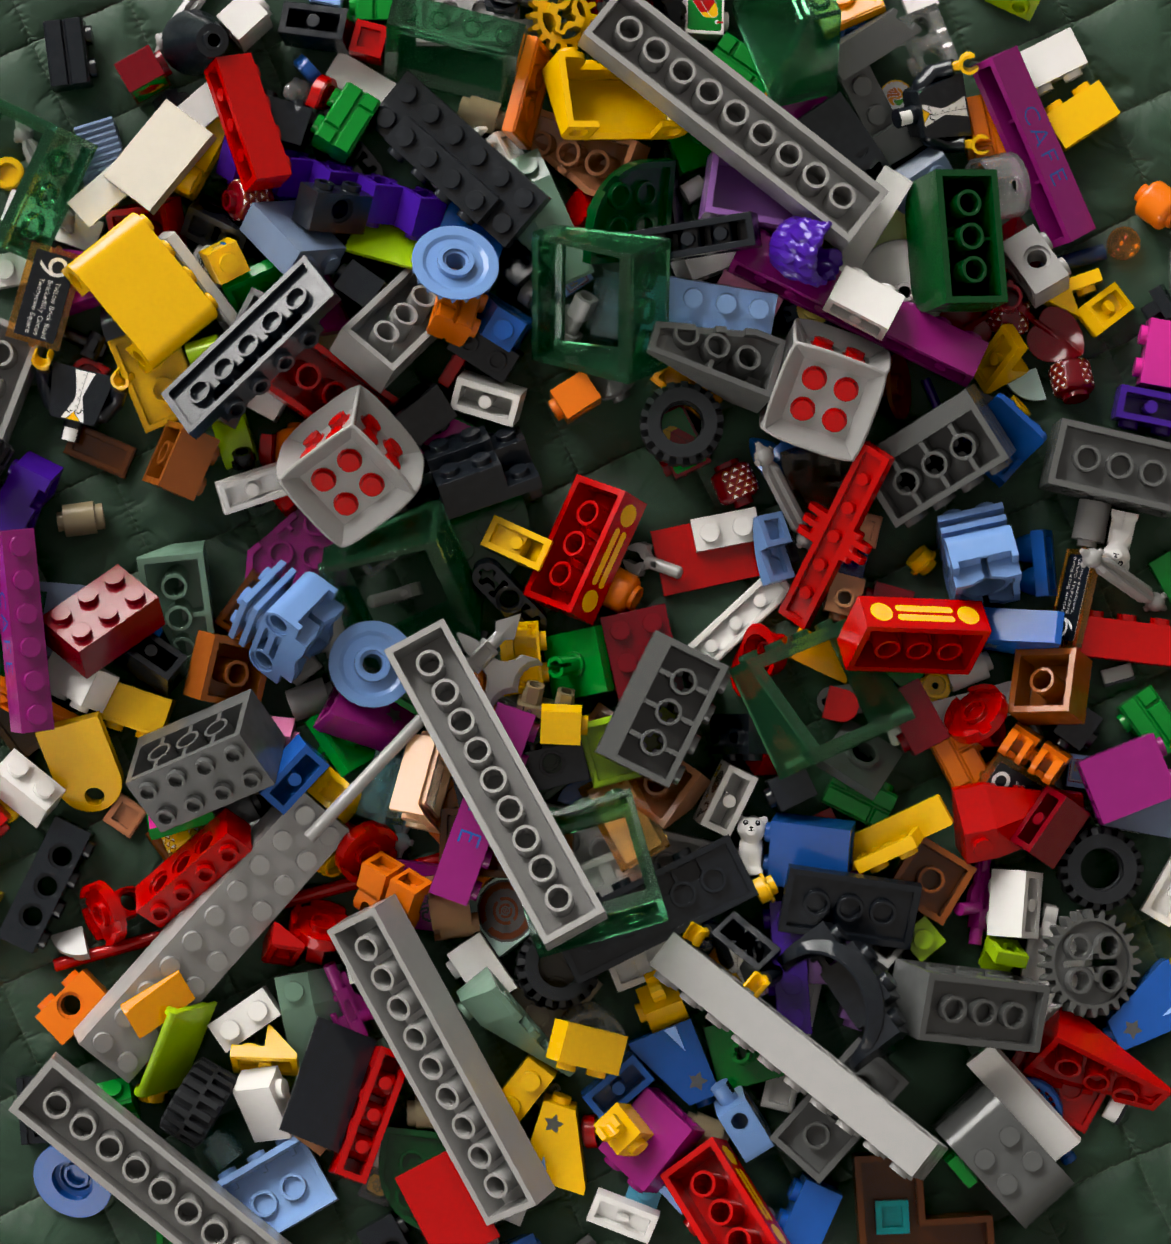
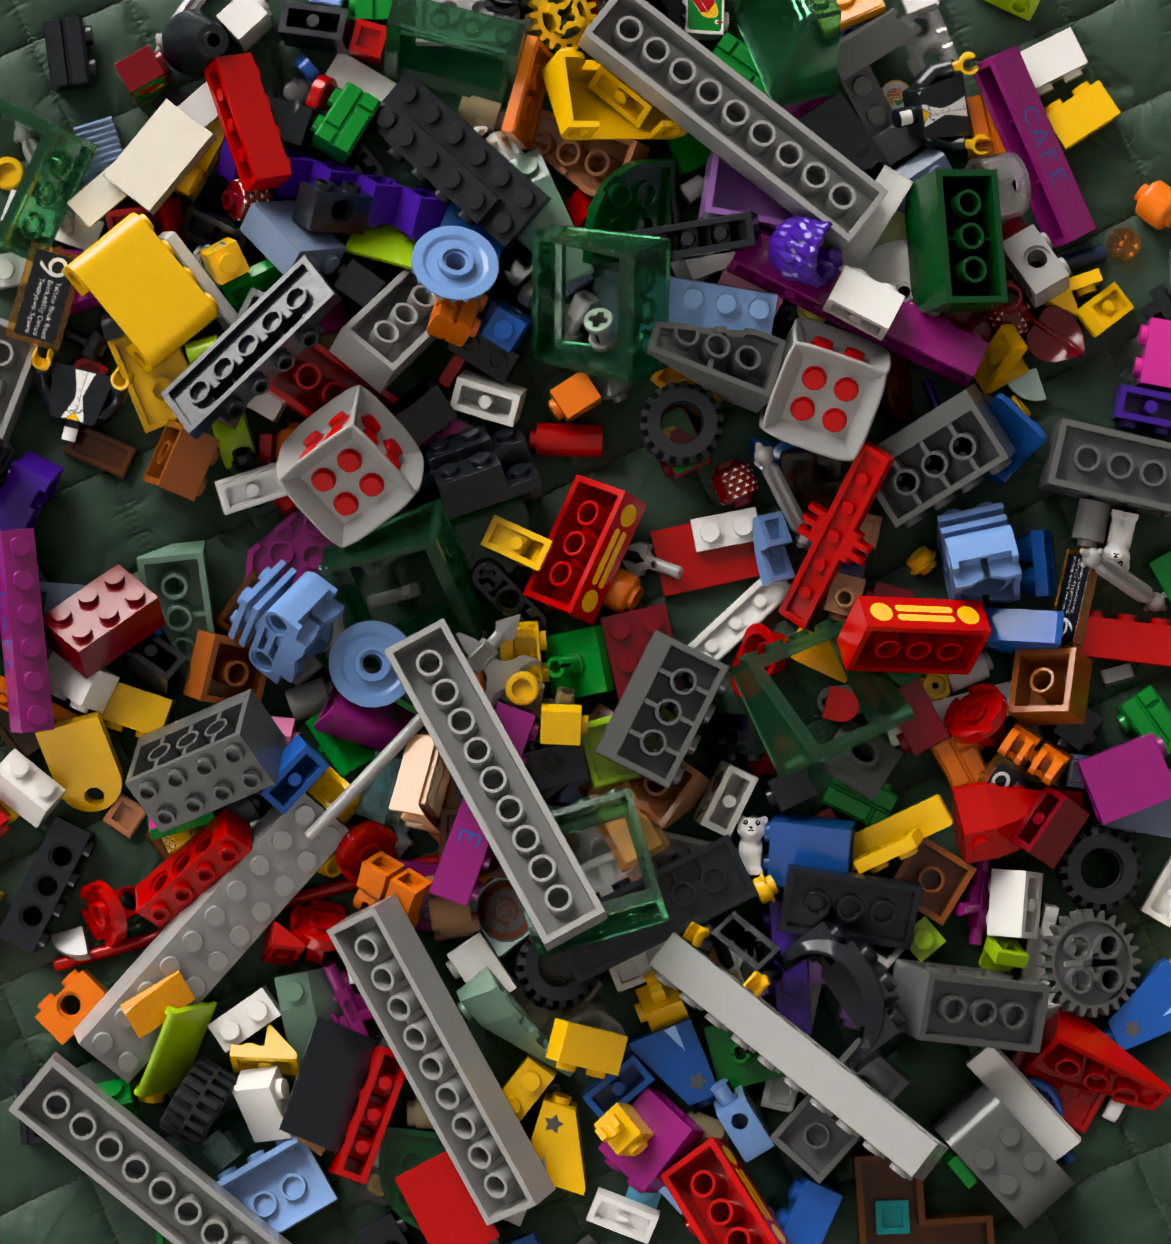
(67, 1186): hat -> none
(81, 518): dark tan brick -> none
(522, 688): none -> yellow tile
(567, 439): none -> red brick
(589, 1136): red tile -> none
(594, 324): none -> light grey bush
(620, 96): none -> yellow slope
(1071, 380): dark red head -> none

